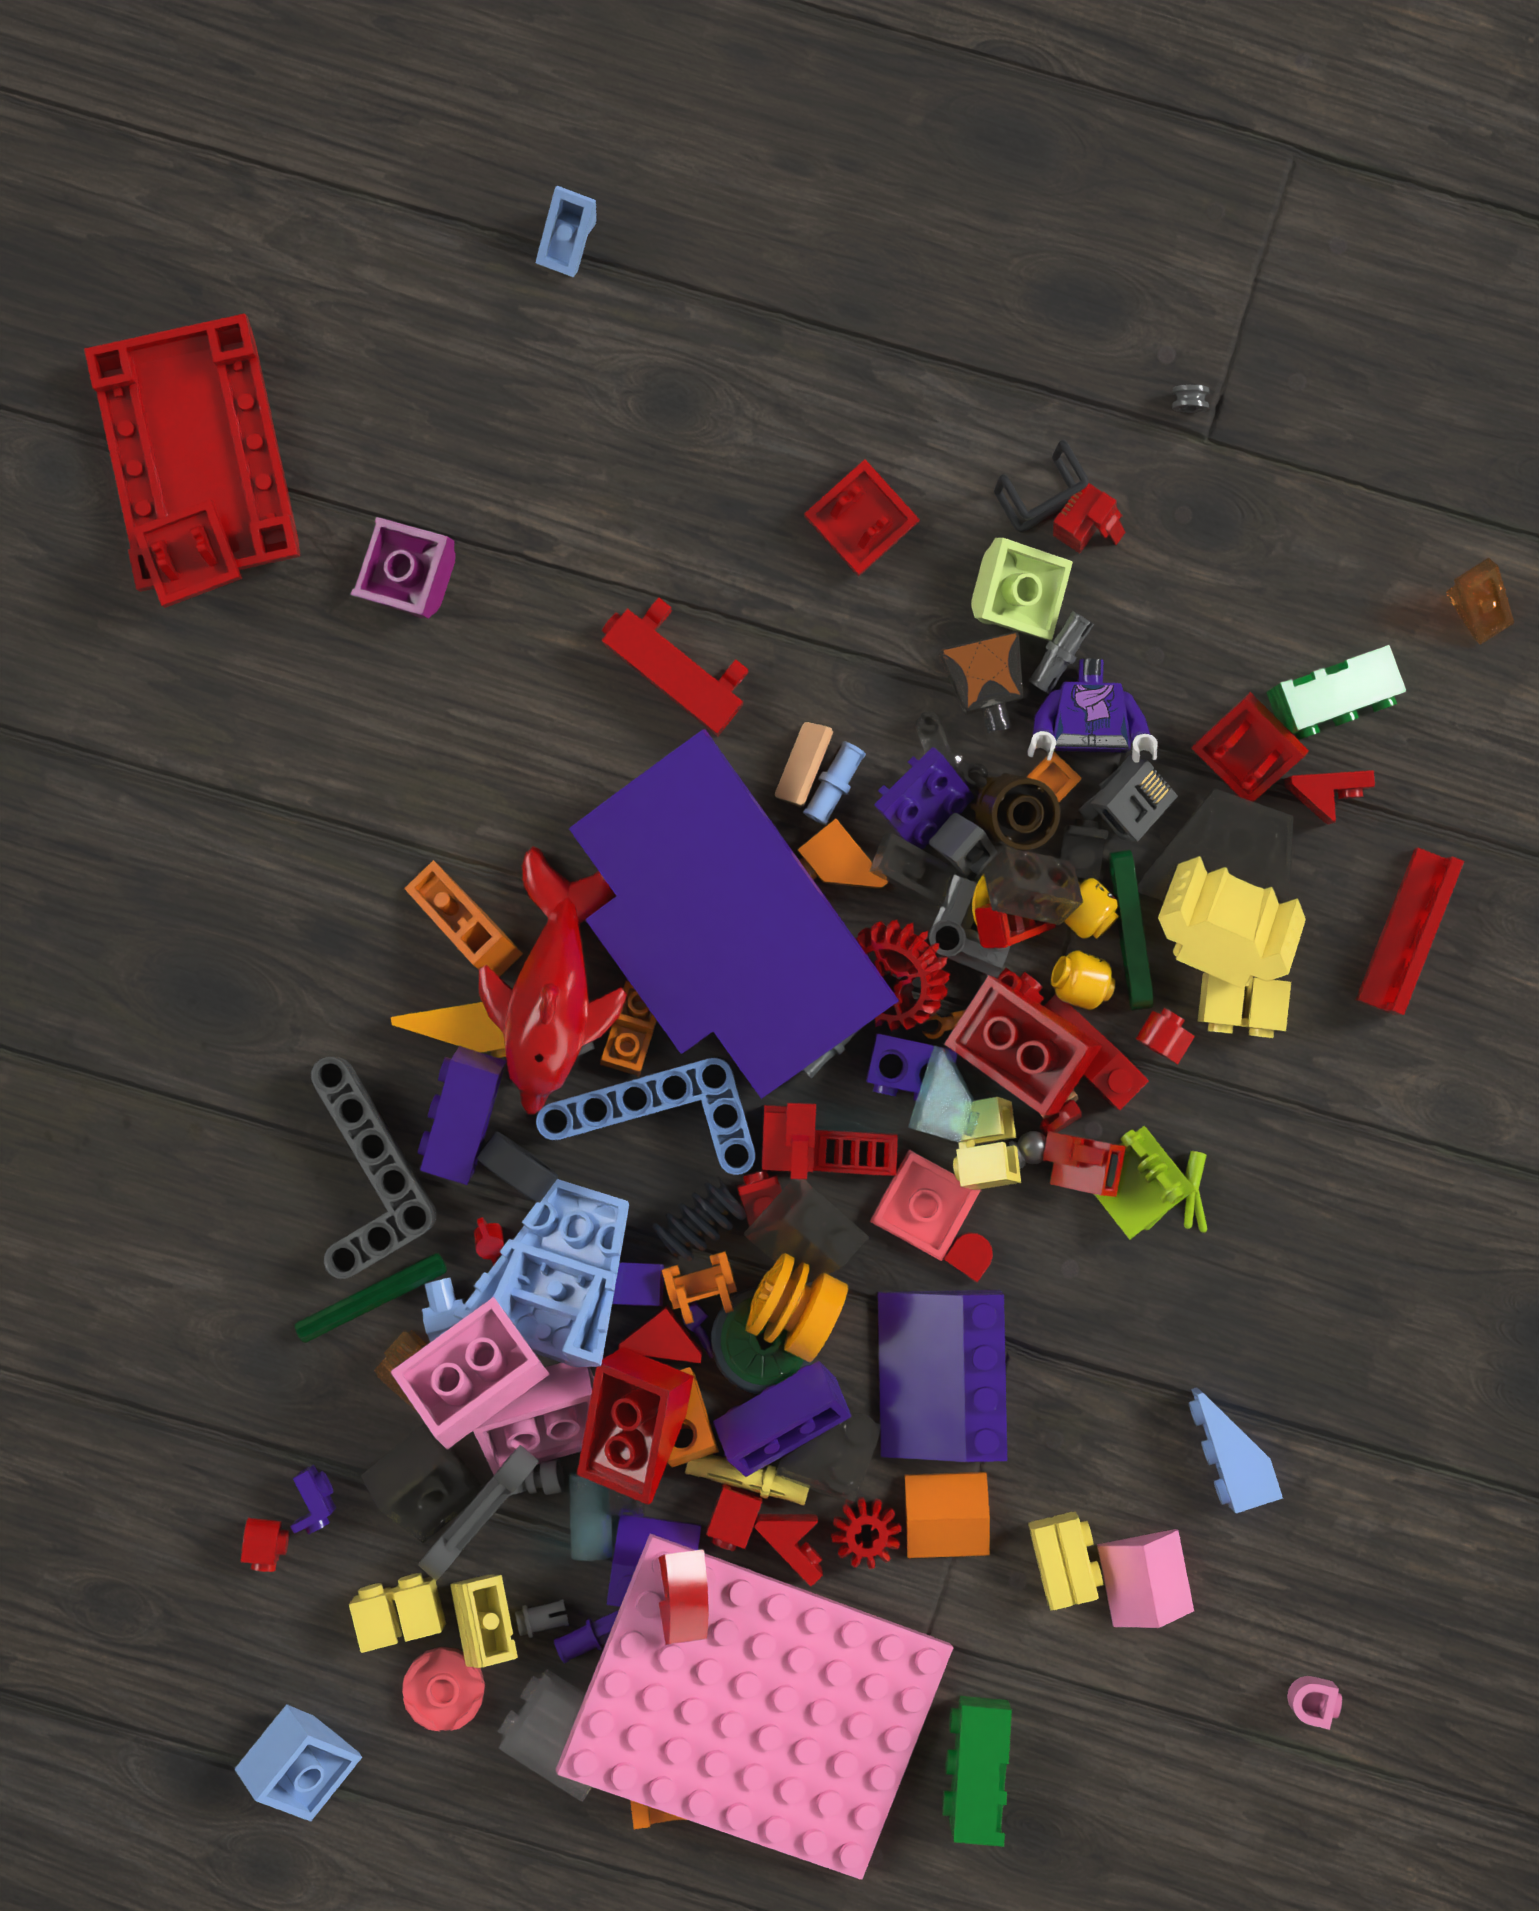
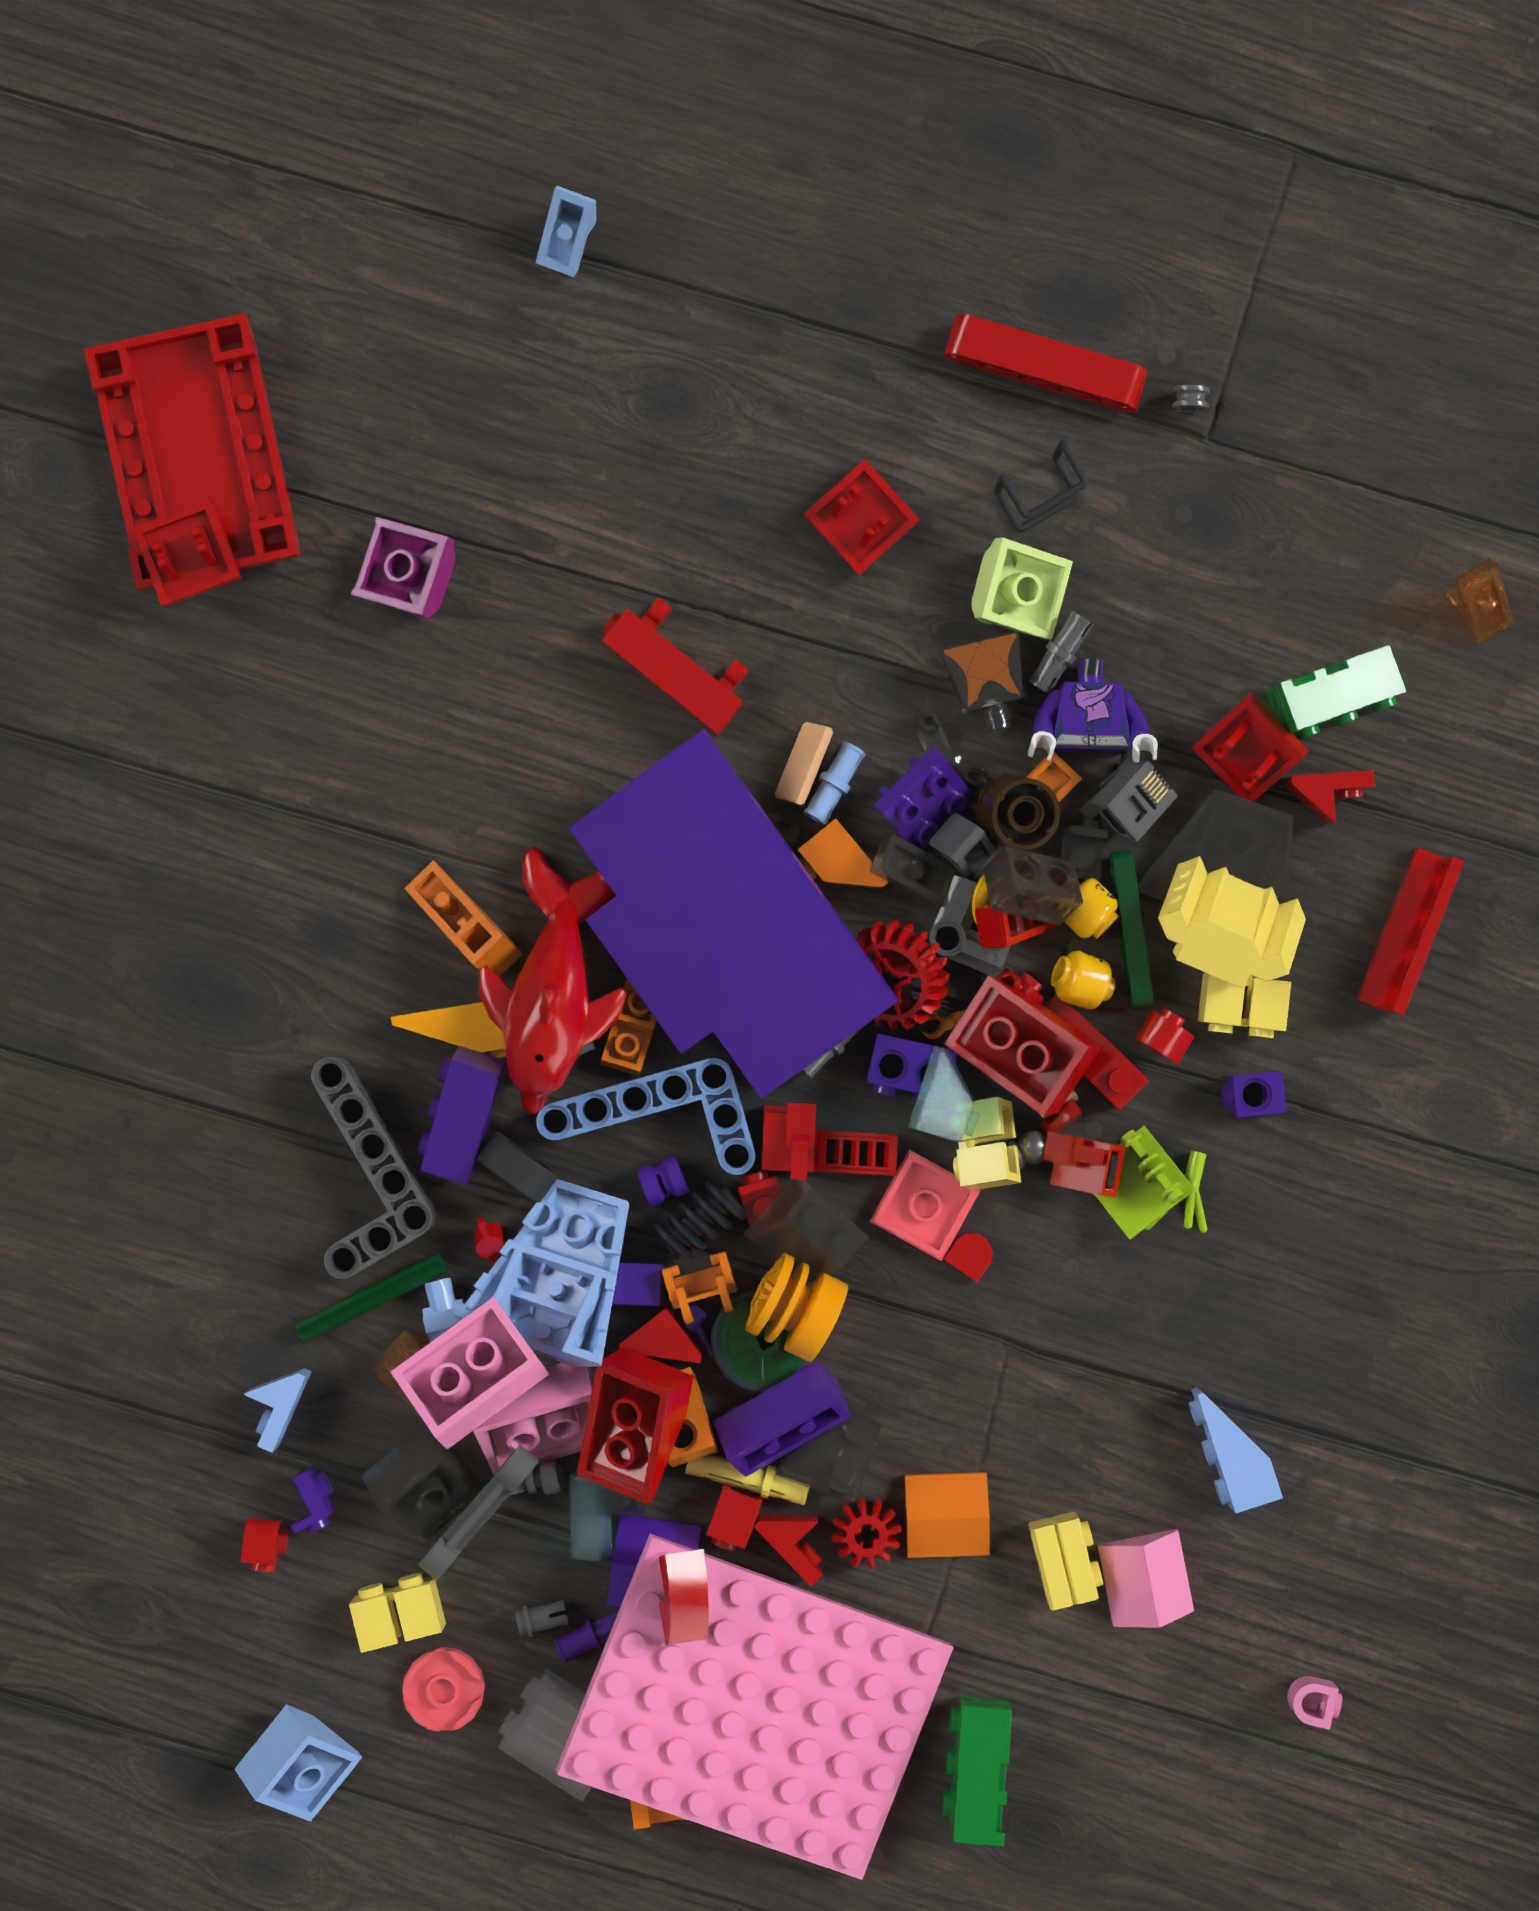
(283, 1396): none -> light blue slope
(483, 1621): light yellow brick -> none
(671, 1176): none -> dark purple wheel
(942, 1375): dark purple slope -> none
(1045, 363): none -> red beam
(1085, 514): red piece -> none
(1272, 1096): none -> dark purple brick

